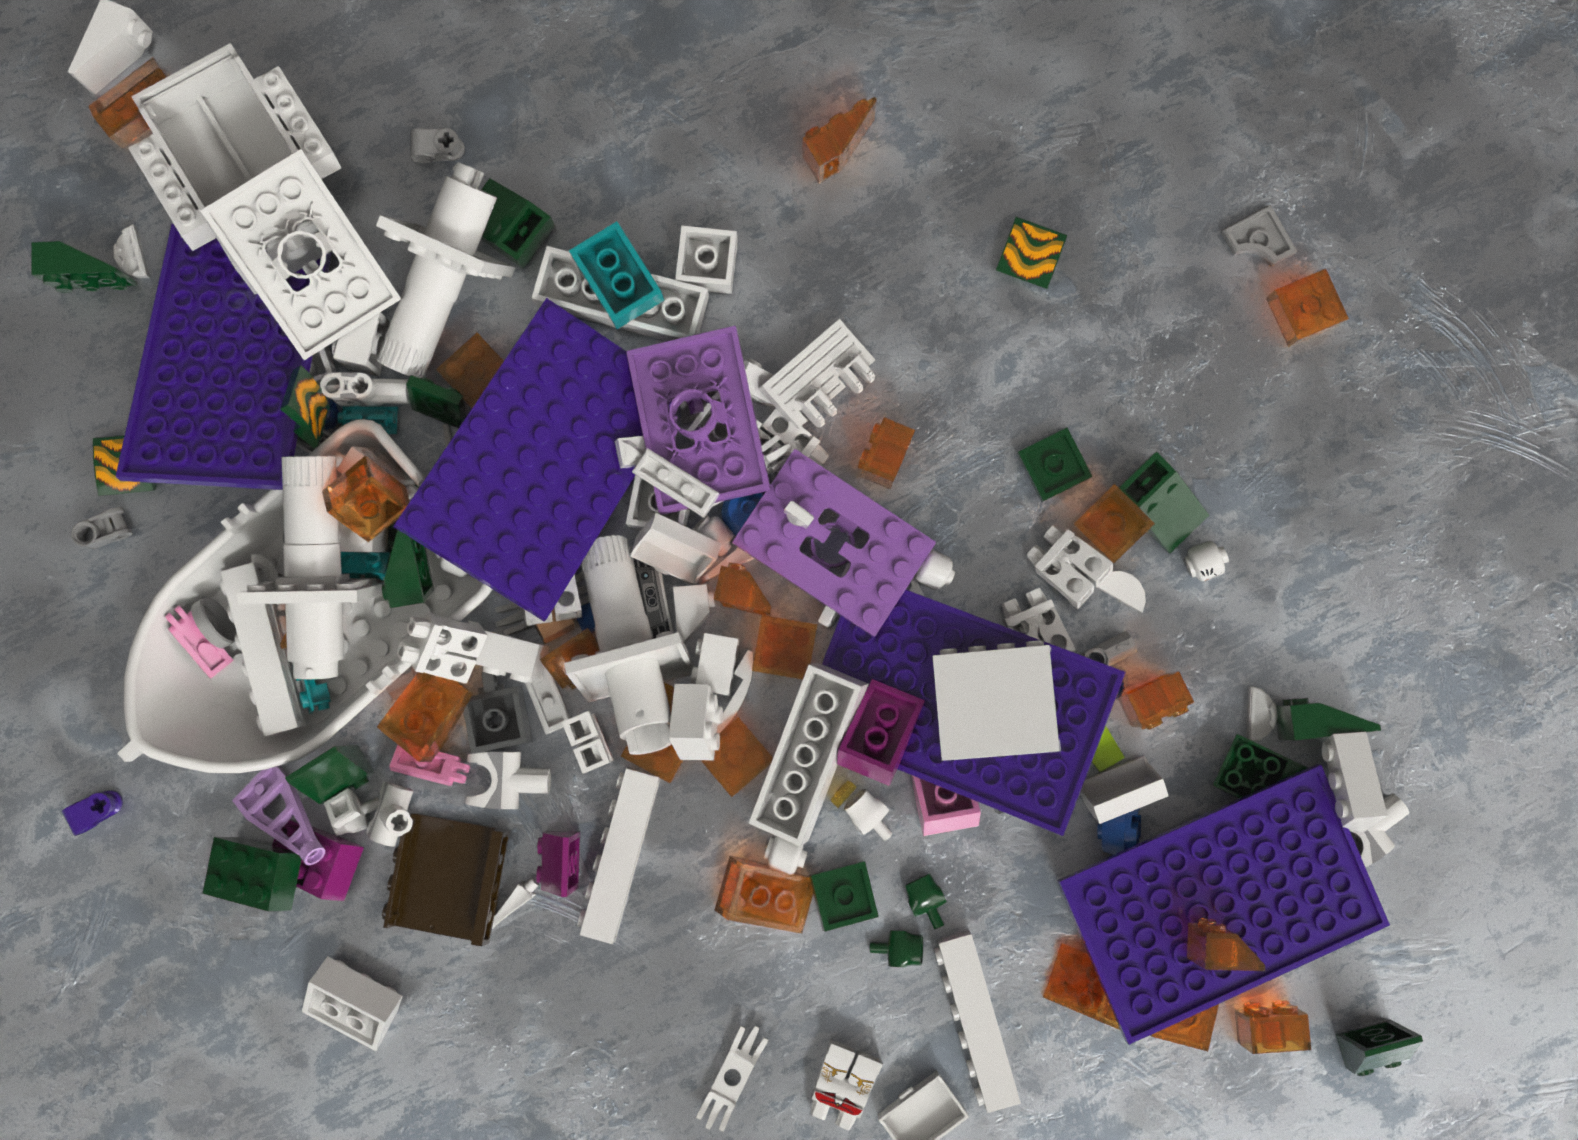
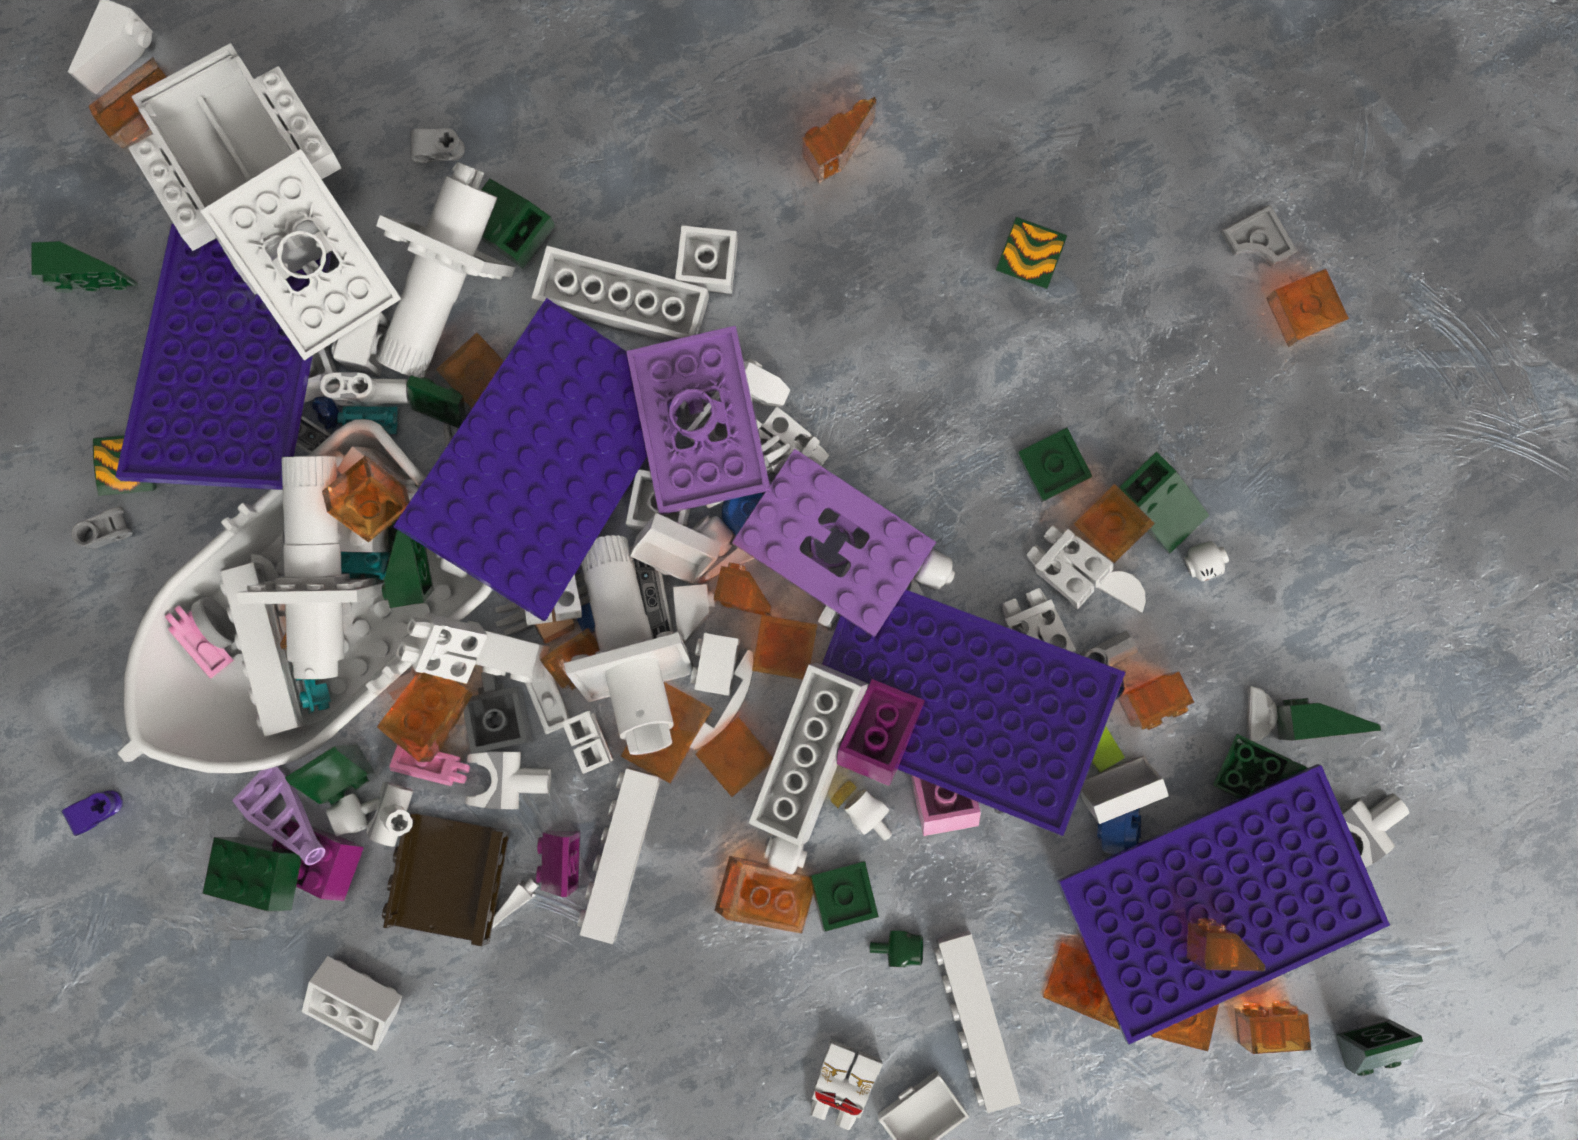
(129, 253): white tile -> none
(305, 406): slope -> none
(342, 808): white tile -> none
(617, 275): teal brick -> none
(630, 450): white tile -> none
(675, 483): white tile -> none
(695, 722): white brick -> none
(729, 1094): white piece -> none
(798, 515): white tile -> none
(816, 373): white hinge -> none
(887, 452): clear orange brick -> none
(925, 898): dark green piece -> none
(996, 701): white panel -> none
(1354, 780): white slope -> none

